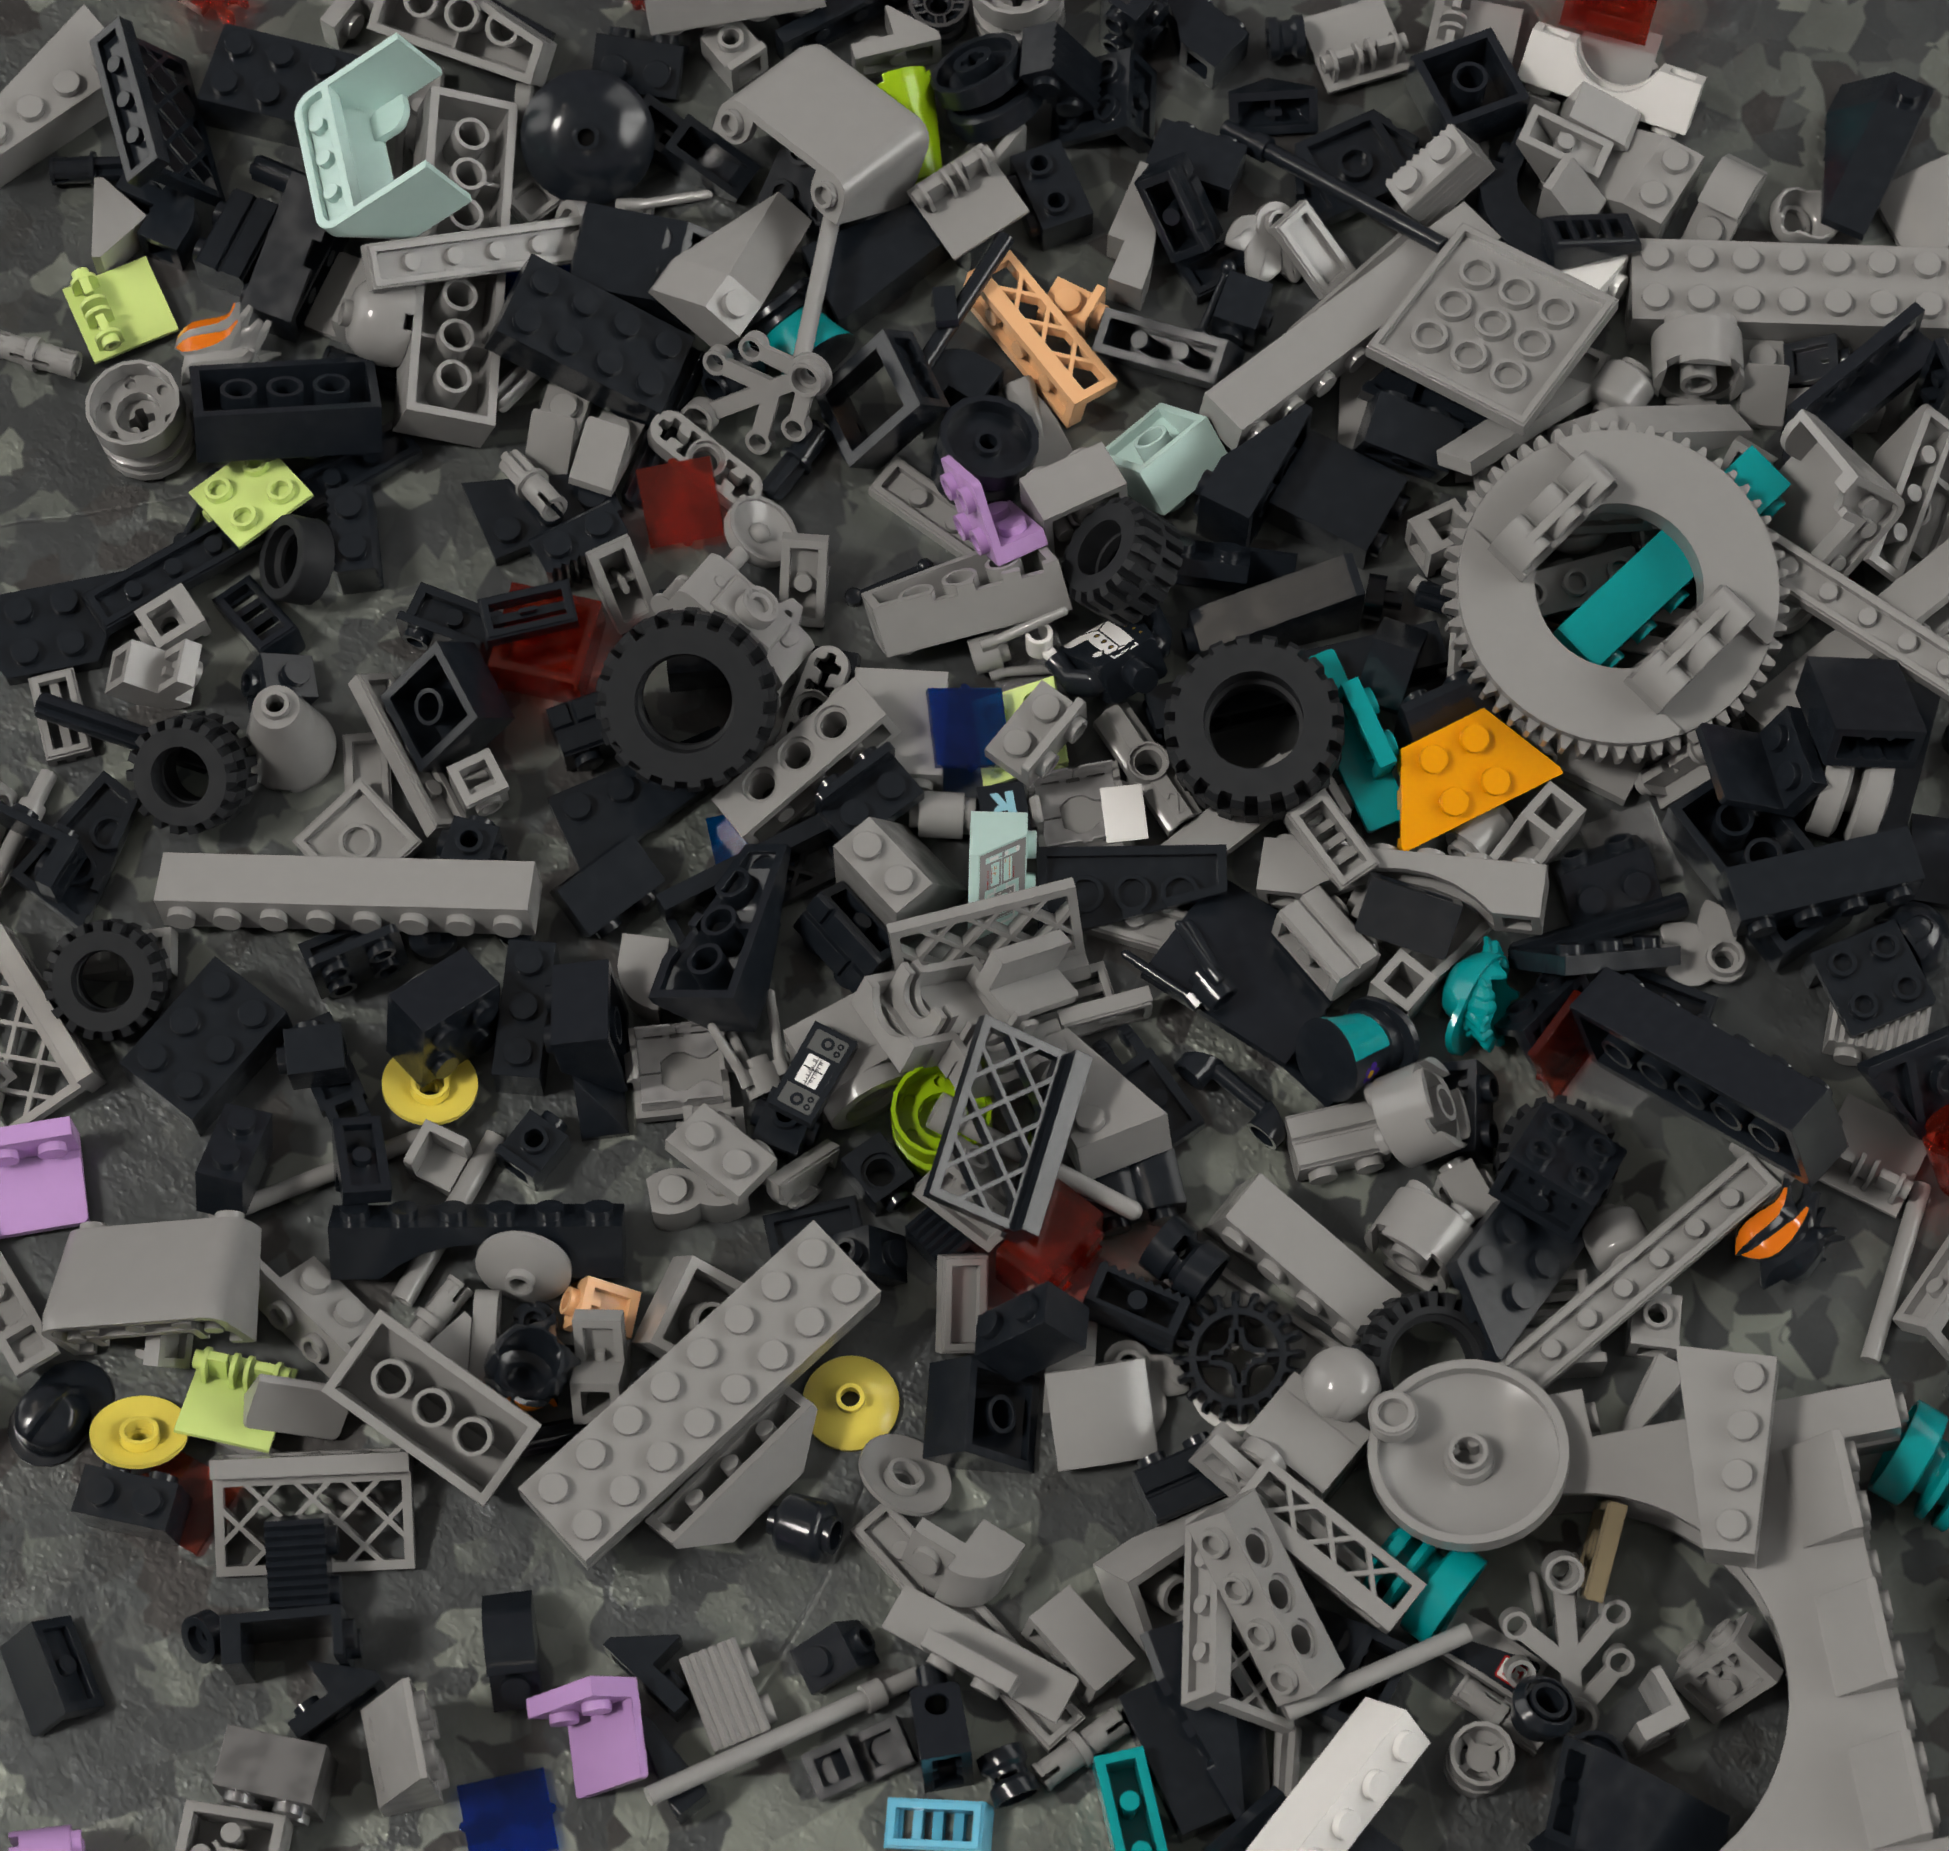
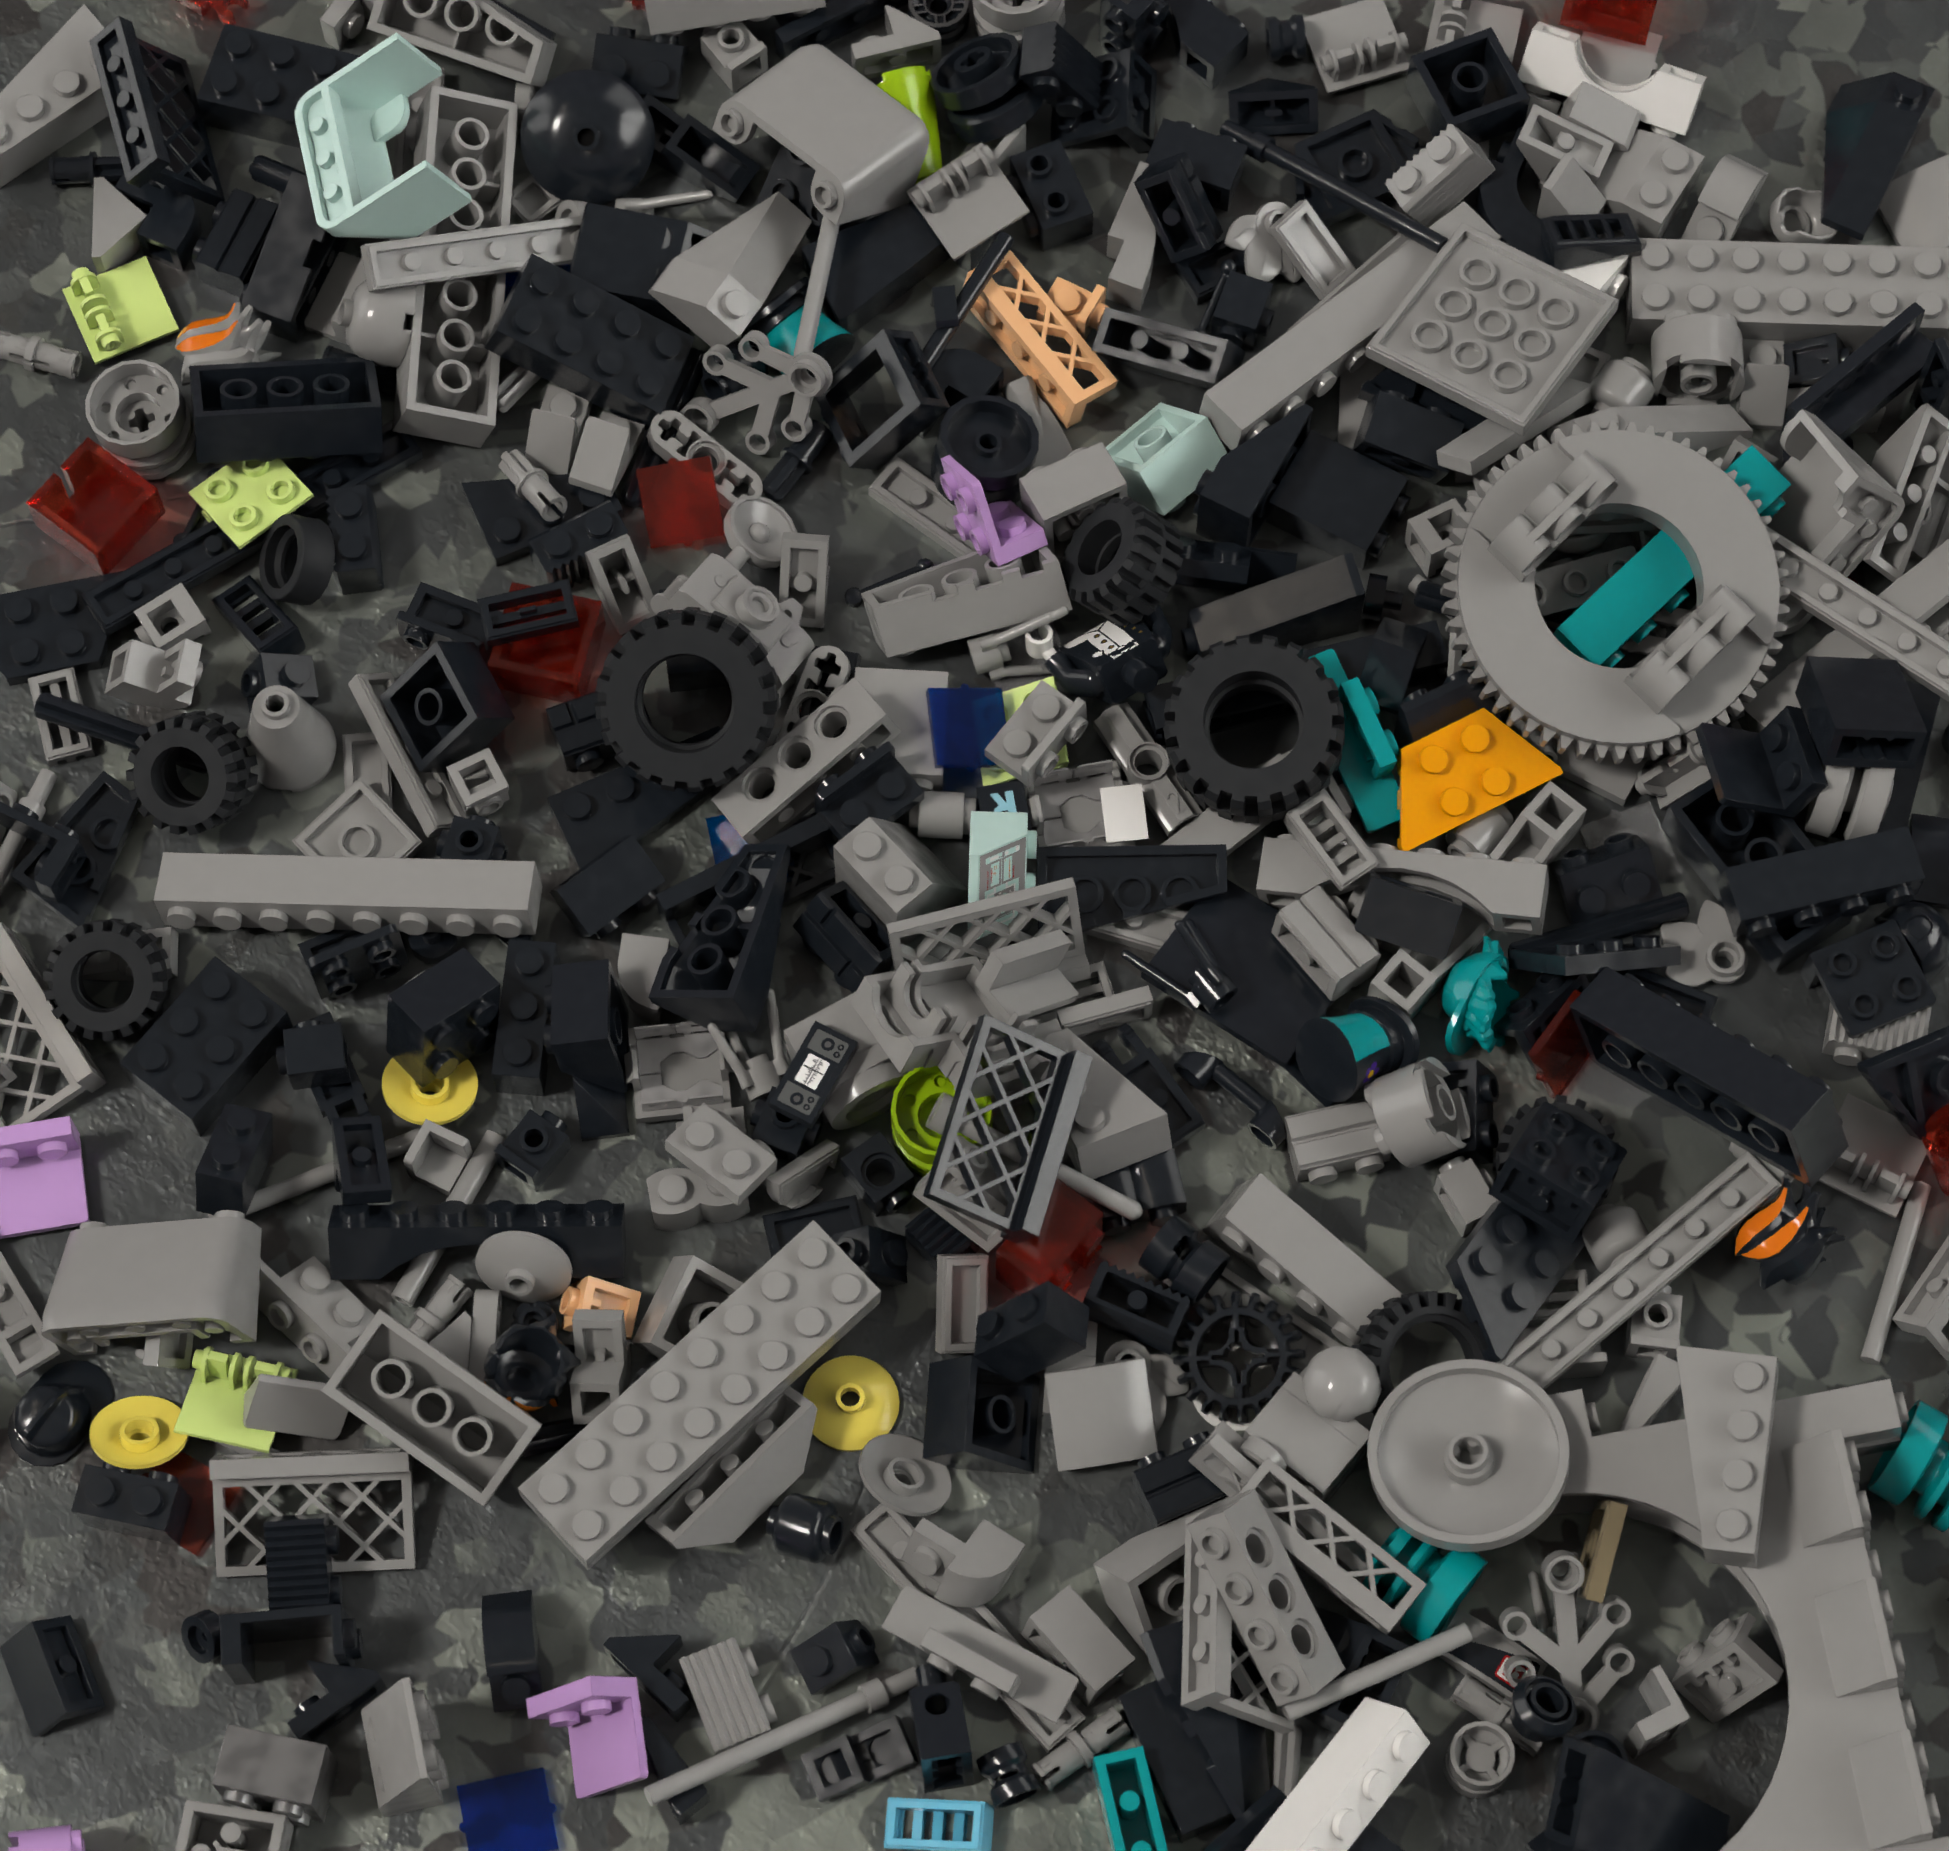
(104, 514): none -> clear red piece
(1393, 1416): light grey tile -> none
(1419, 1236): light grey brick -> none

